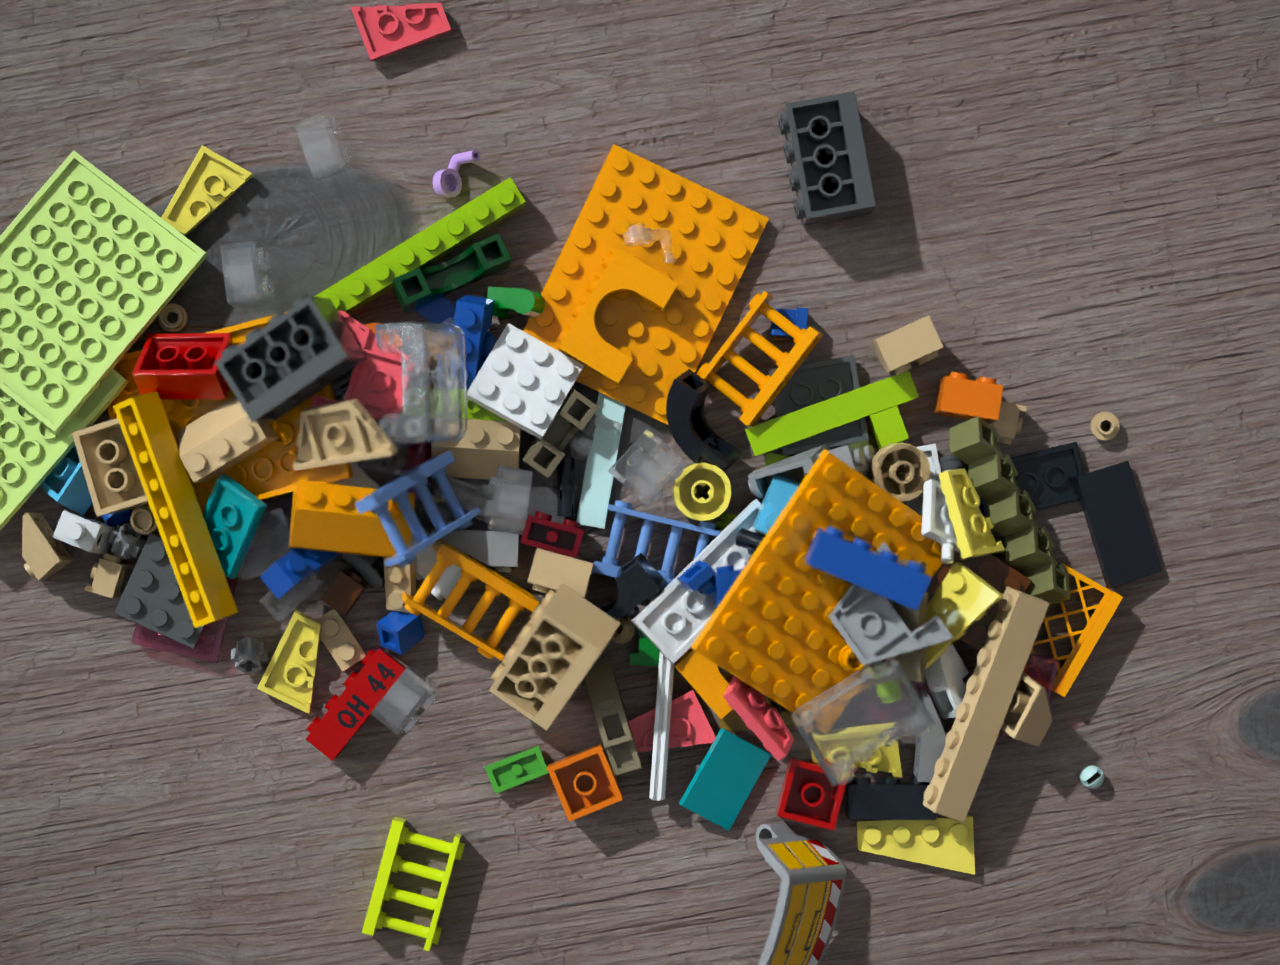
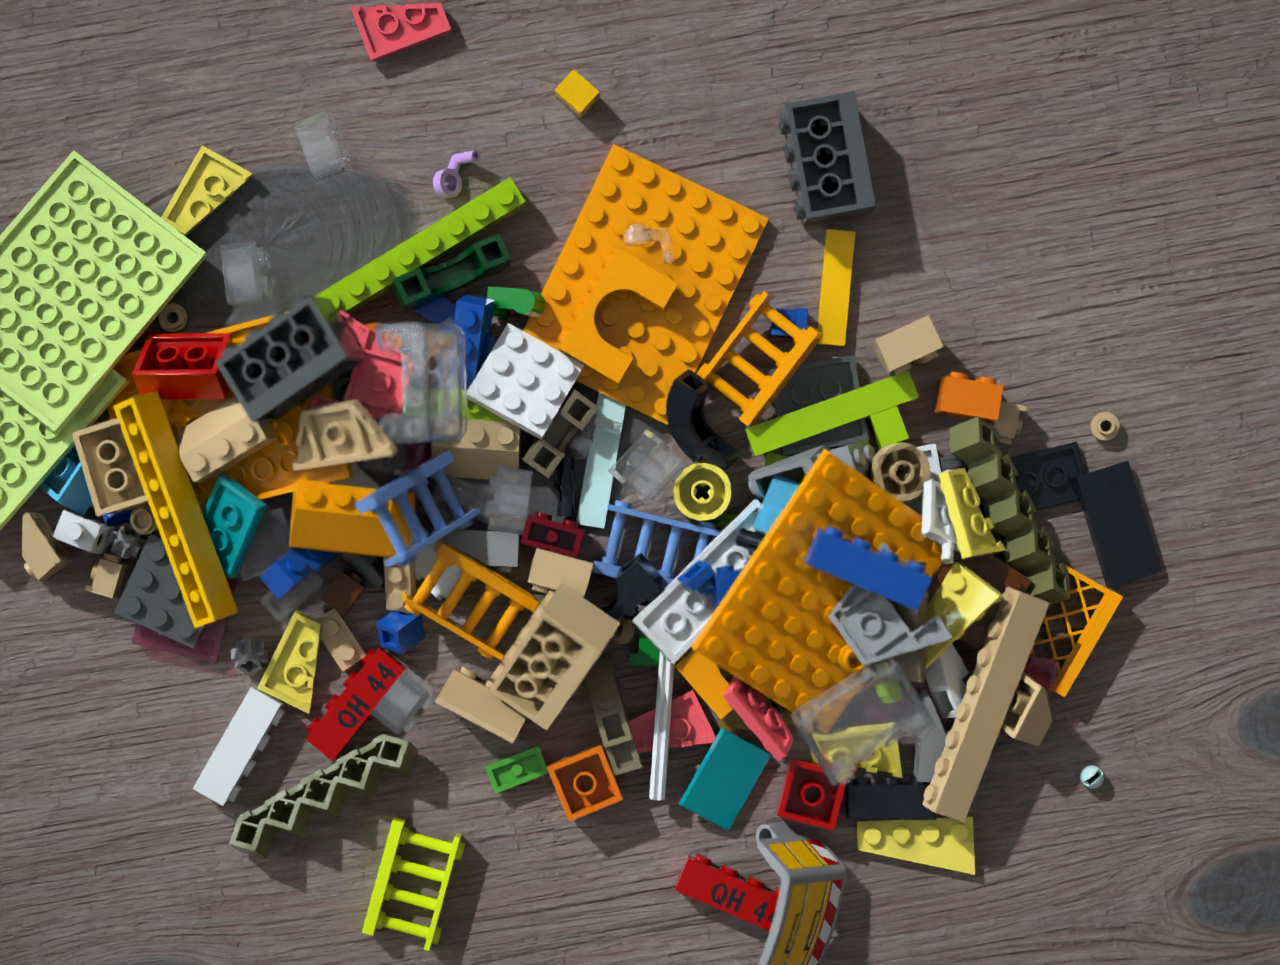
(239, 745): none -> white brick
(322, 793): none -> olive brick
(475, 702): none -> tan slope
(577, 93): none -> yellow panel
(727, 891): none -> red brick
(835, 286): none -> yellow tile

